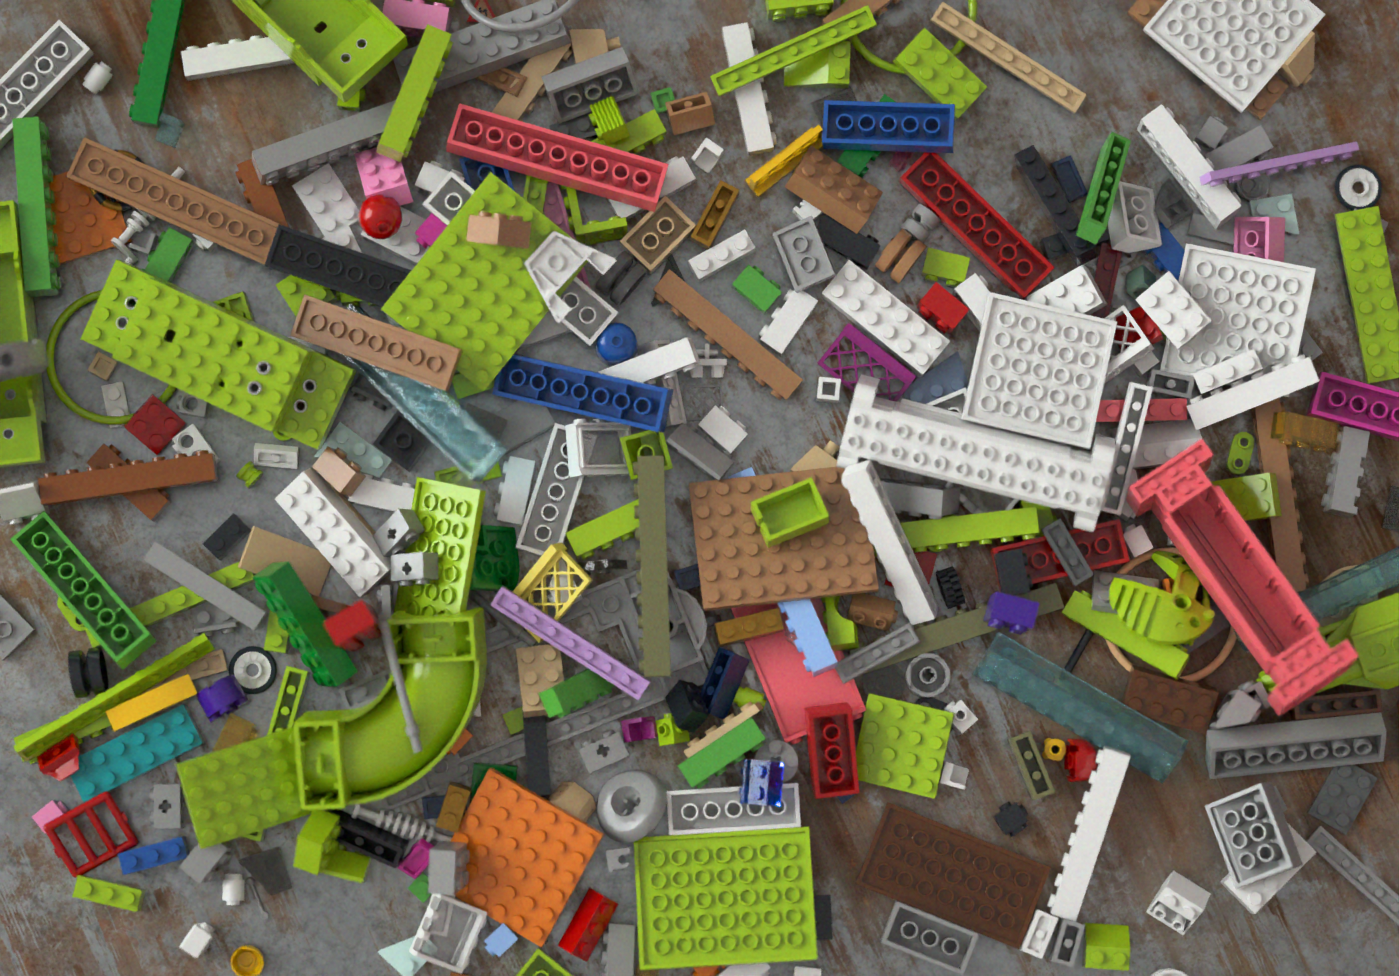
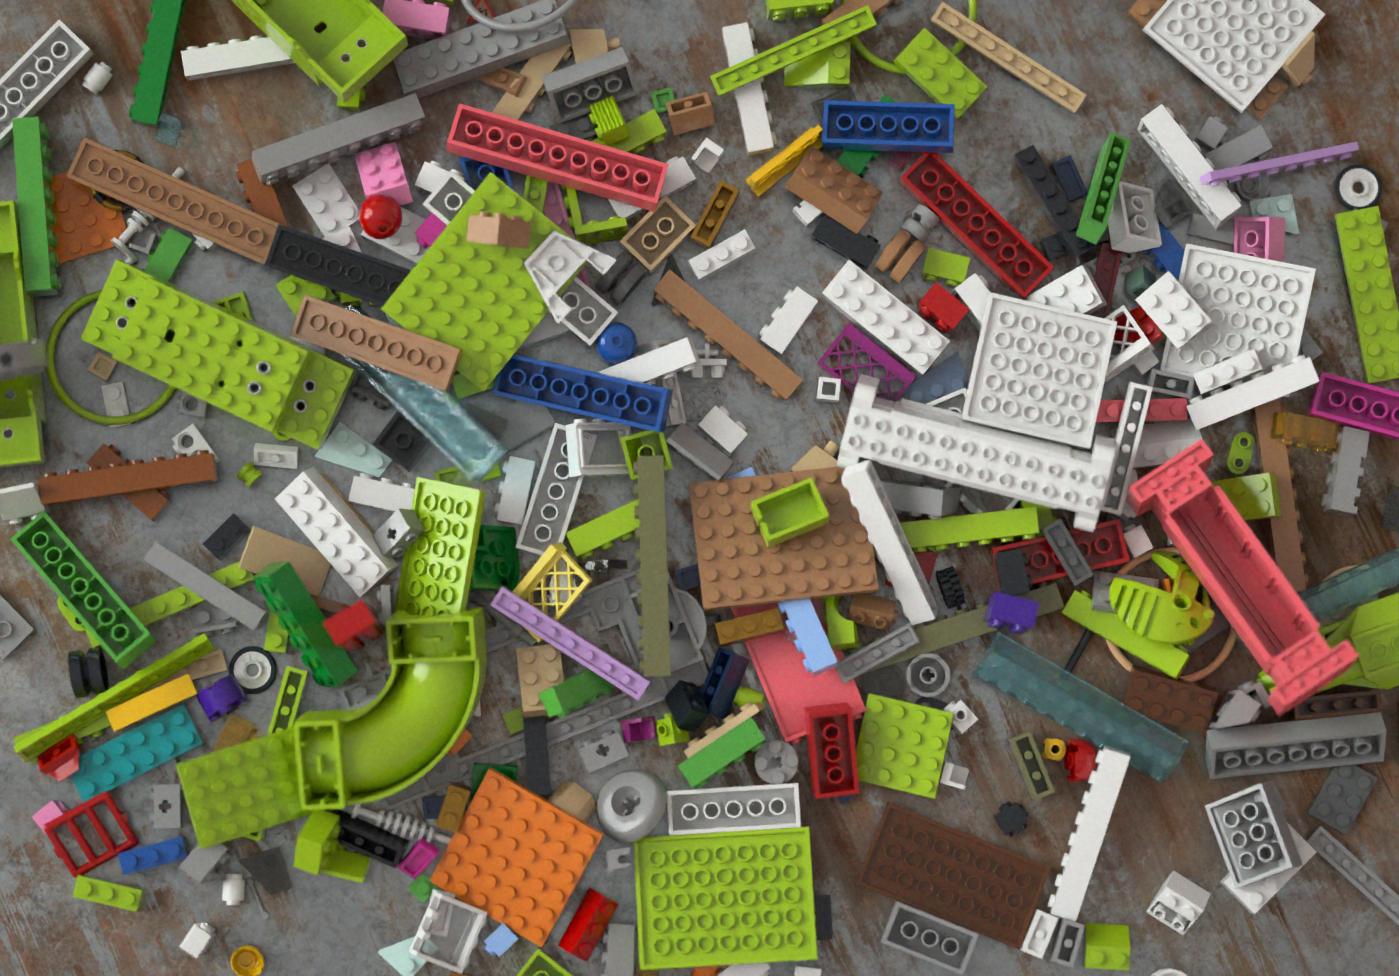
(154, 424): red plate -> none
(339, 471): brick -> none
(411, 100): lime brick -> none
(412, 729): light grey bar -> none
(414, 567): light grey brick -> none
(448, 868): light grey brick -> none
(757, 288): bright green brick -> none
(761, 782): clear blue brick -> none
(804, 254): light grey plate -> none

